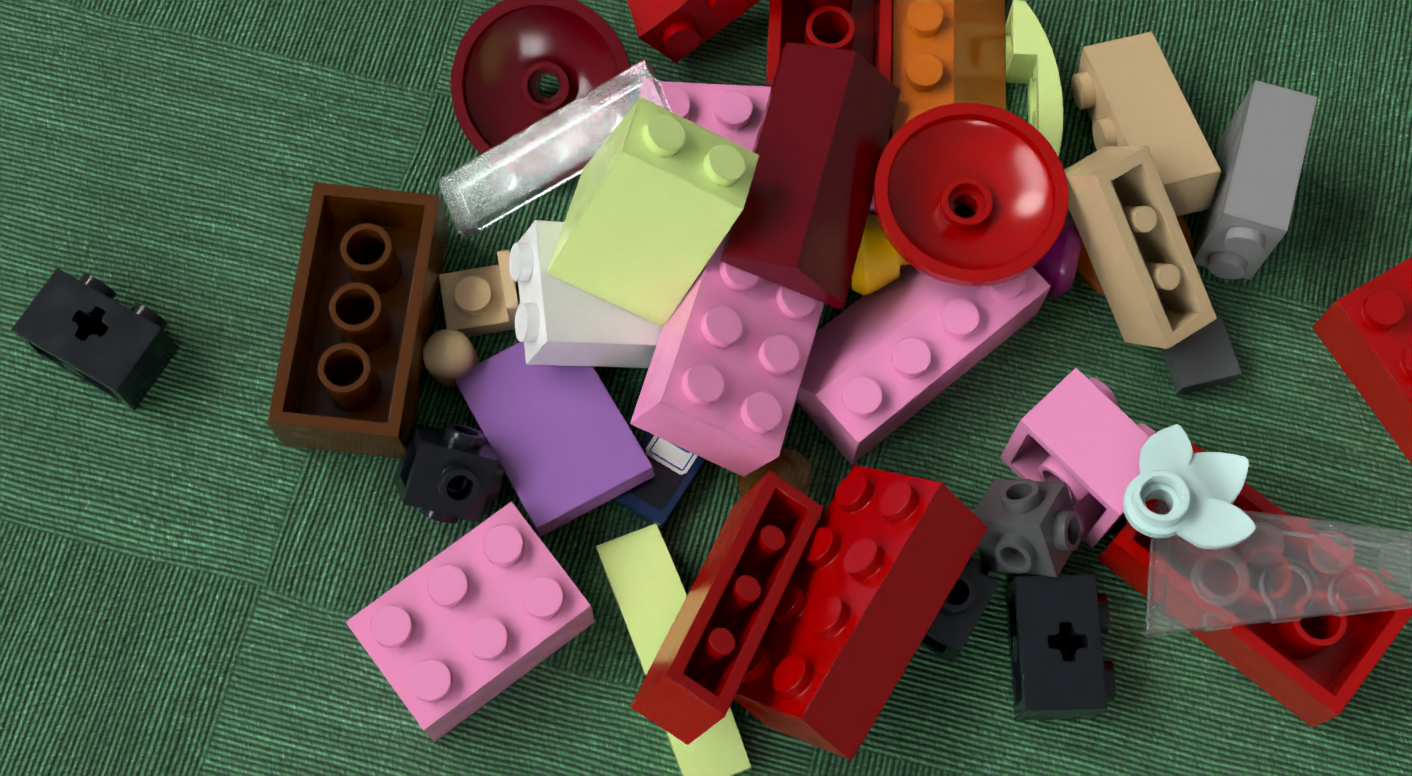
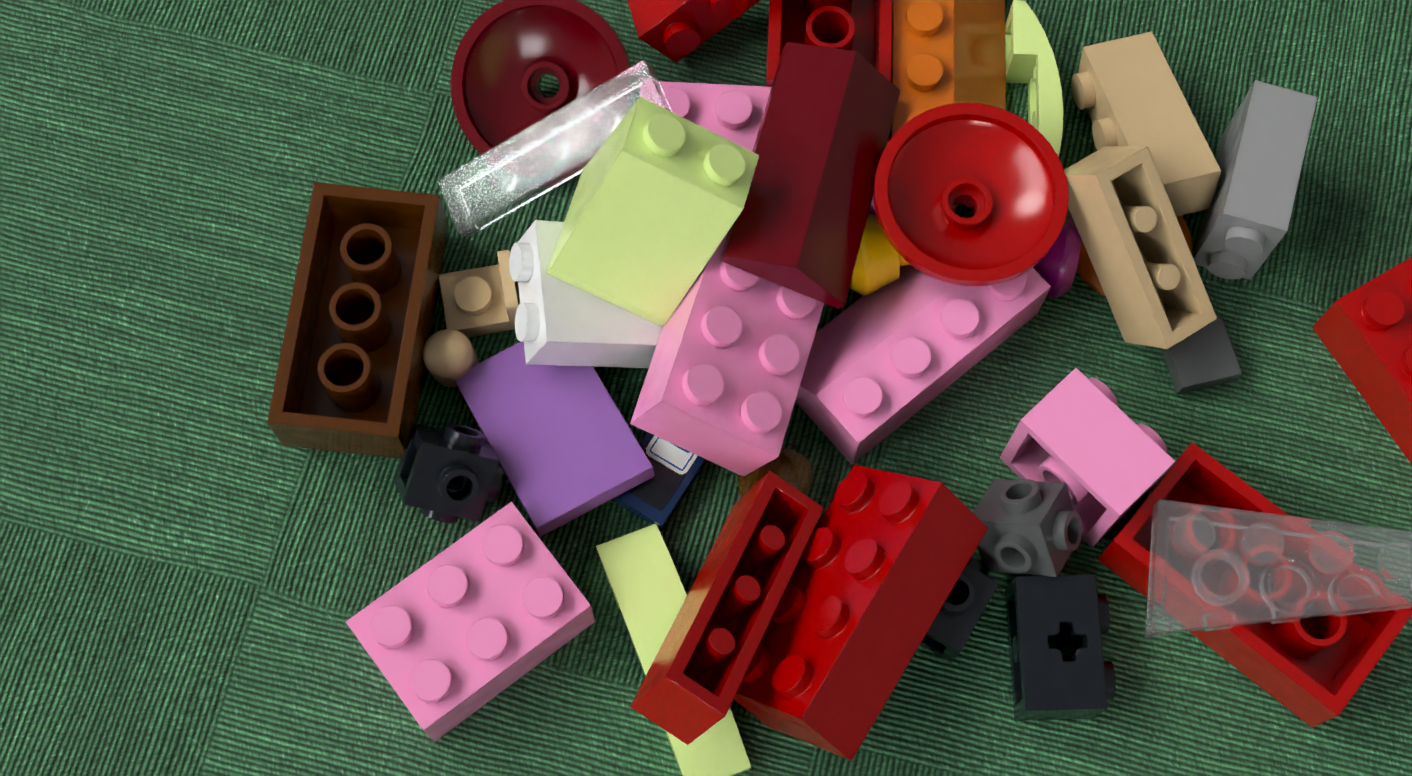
(64, 327): black brick -> none
(1194, 487): light aqua plate -> none

